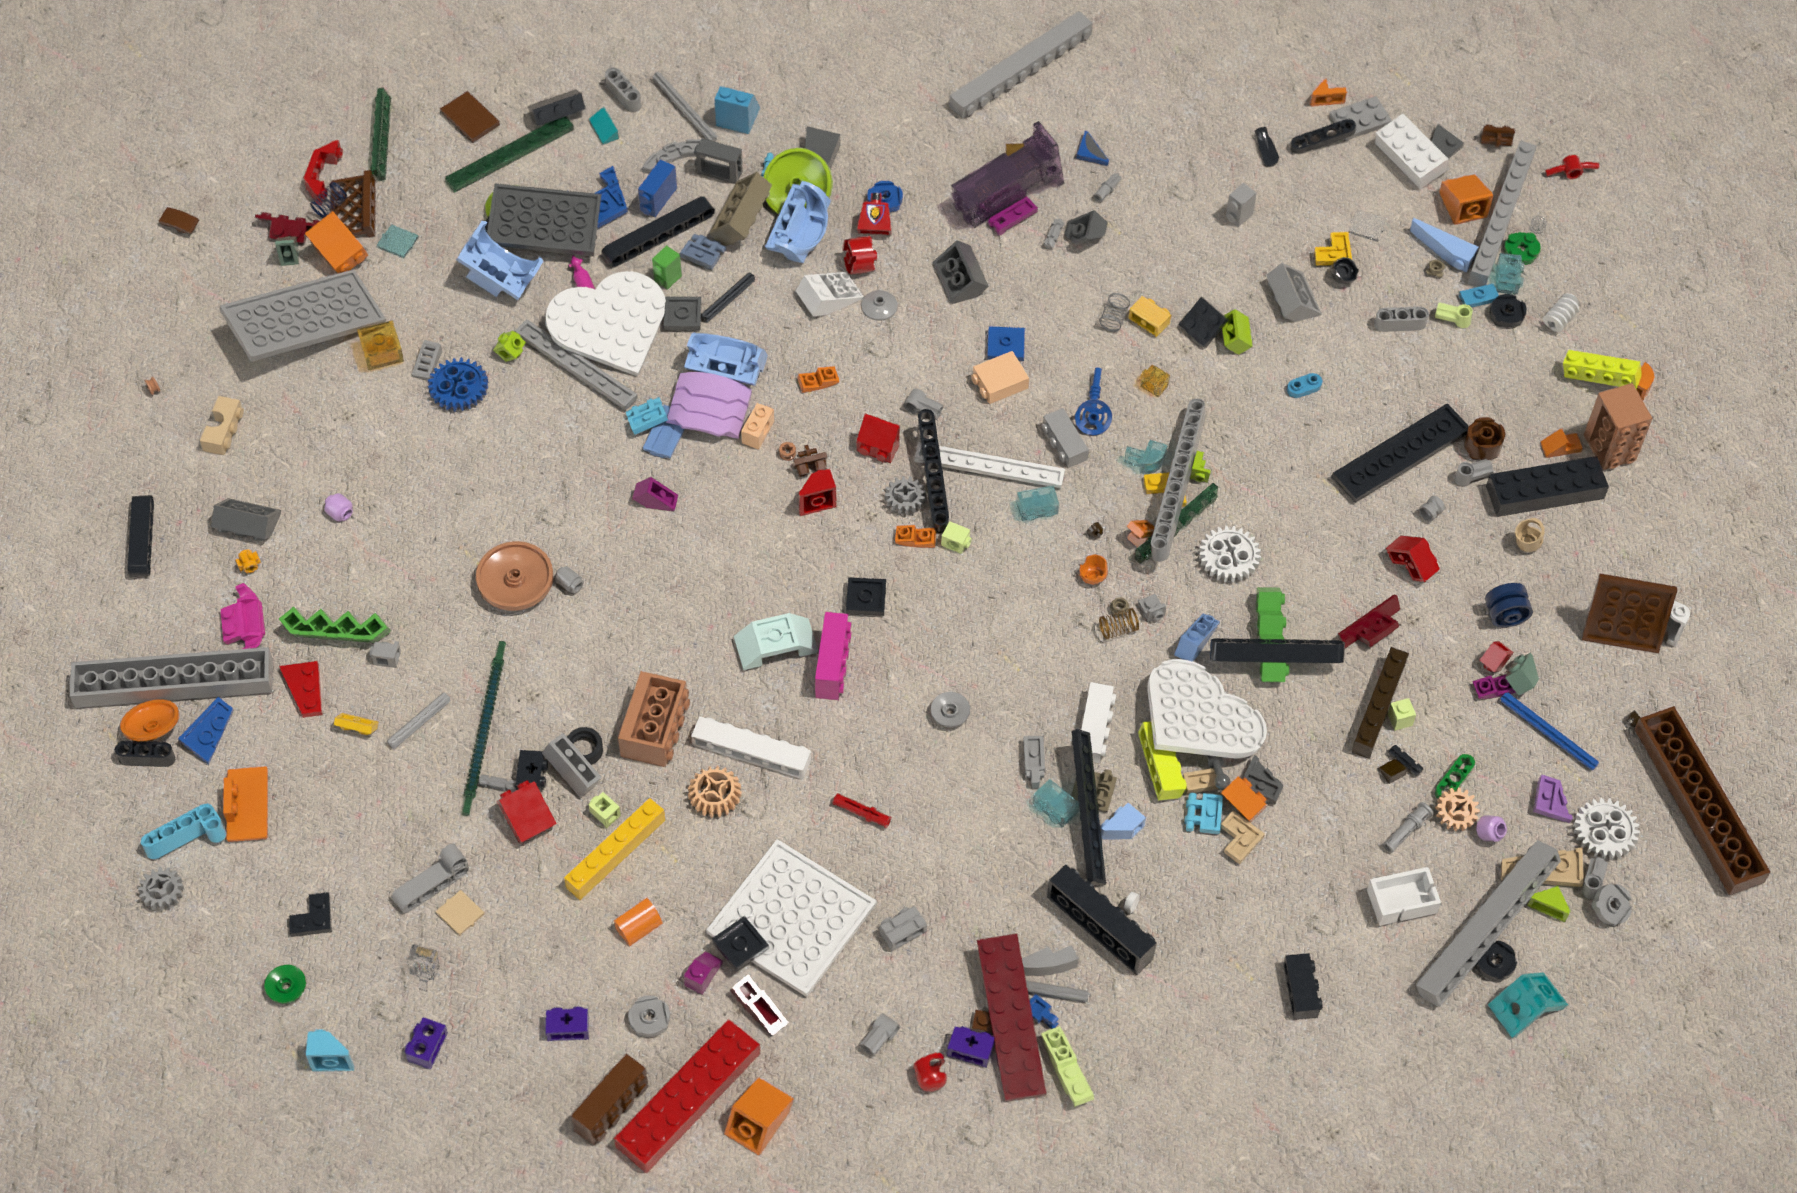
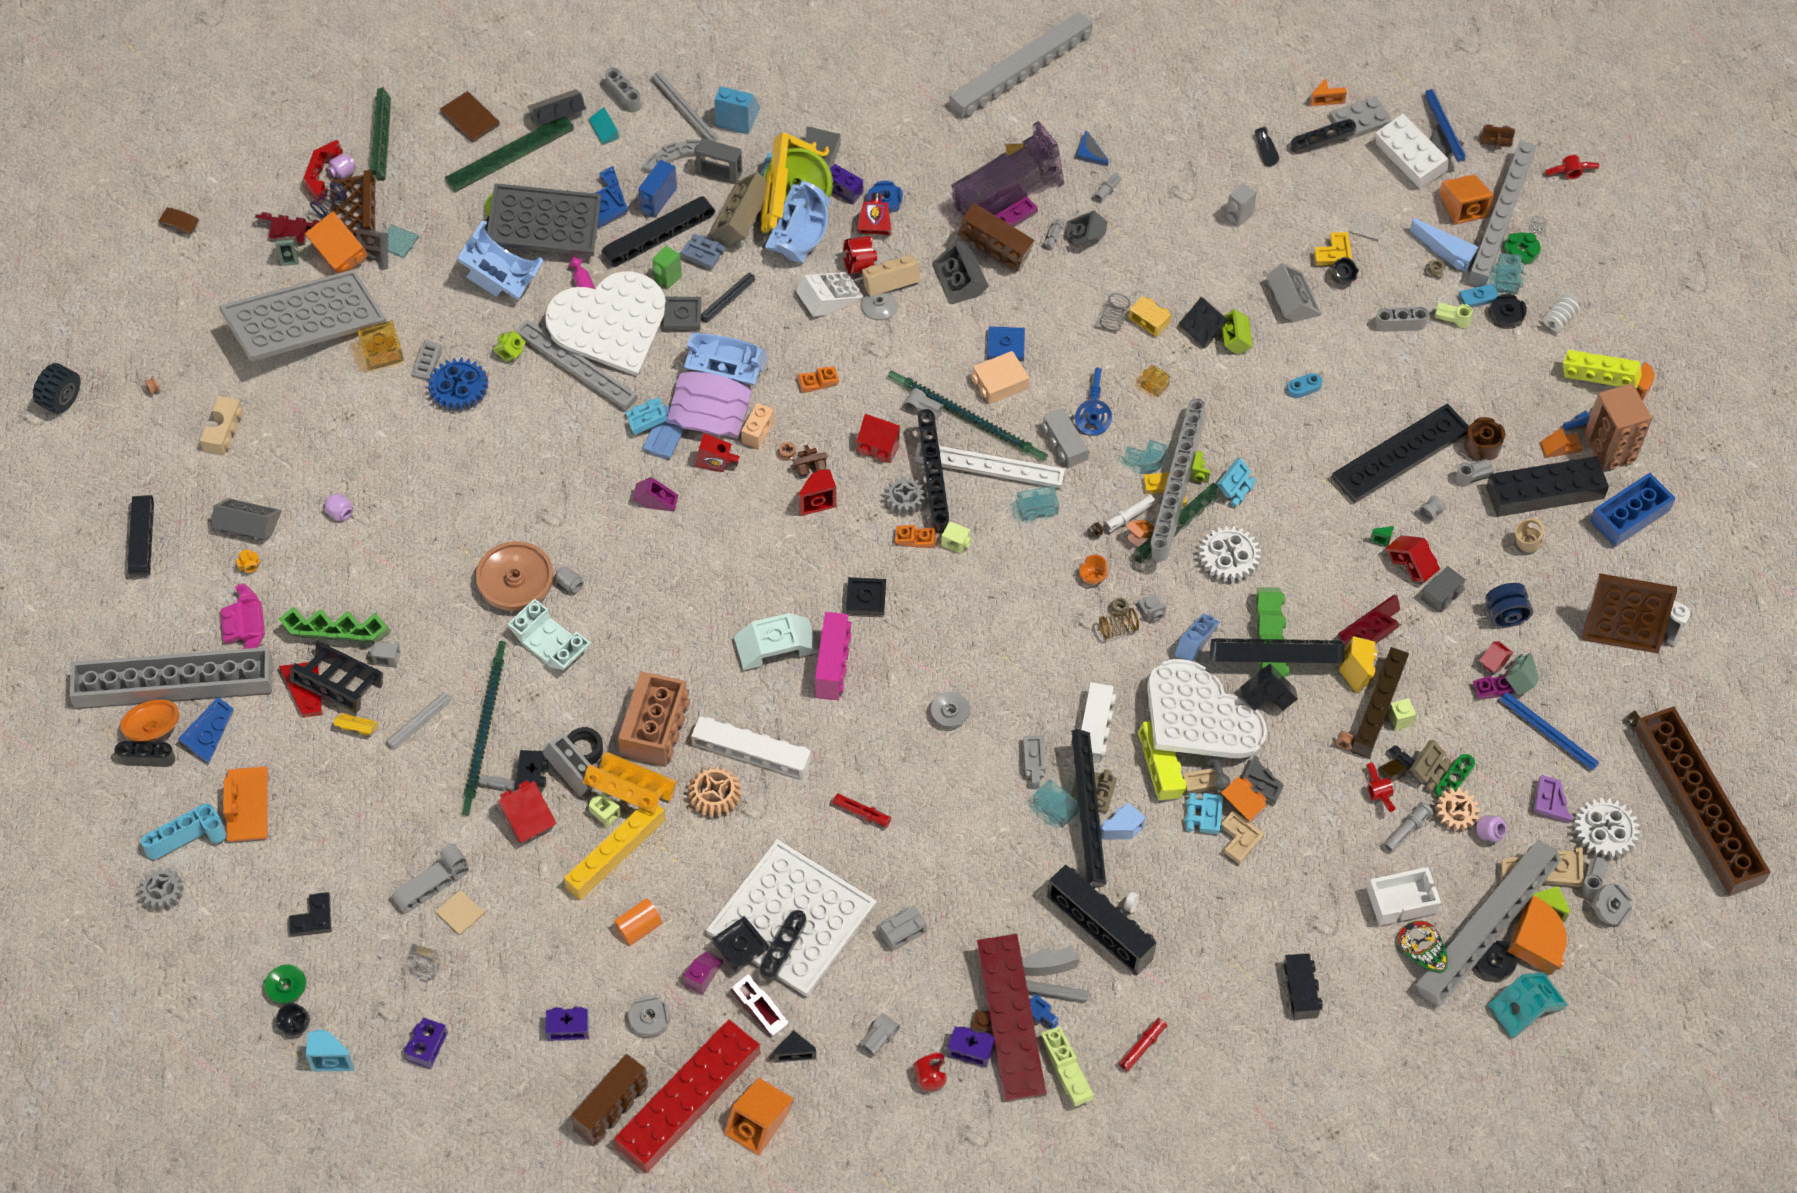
(56, 388): none -> black wheel
(292, 1019): none -> black hair
(336, 691): none -> black fence
(341, 166): none -> lavender head
(375, 245): none -> dark grey wing
(546, 637): none -> light aqua slope
(630, 782): none -> light orange fence
(715, 454): none -> red torso
(777, 178): none -> yellow hinge
(785, 946): none -> black beam
(794, 1049): none -> black slope
(846, 184): none -> dark purple brick
(891, 275): none -> tan brick
(995, 237): none -> reddish brown piece
(1027, 446): none -> hose
(1123, 517): none -> white pin
(1148, 1037): none -> red pin
(1235, 477): none -> medium azure plate
(1269, 685): none -> black brick
(1345, 741): none -> nougat bush
(1358, 663): none -> yellow slope
(1380, 788): none -> red piece
(1382, 535): none -> green slope
(1423, 945): none -> shield
(1427, 762): none -> dark tan plate
(1443, 589): none -> dark grey brick
(1445, 125): none -> blue axle
(1539, 936): none -> orange brick
(1580, 420): none -> blue tile
(1632, 509): none -> blue brick

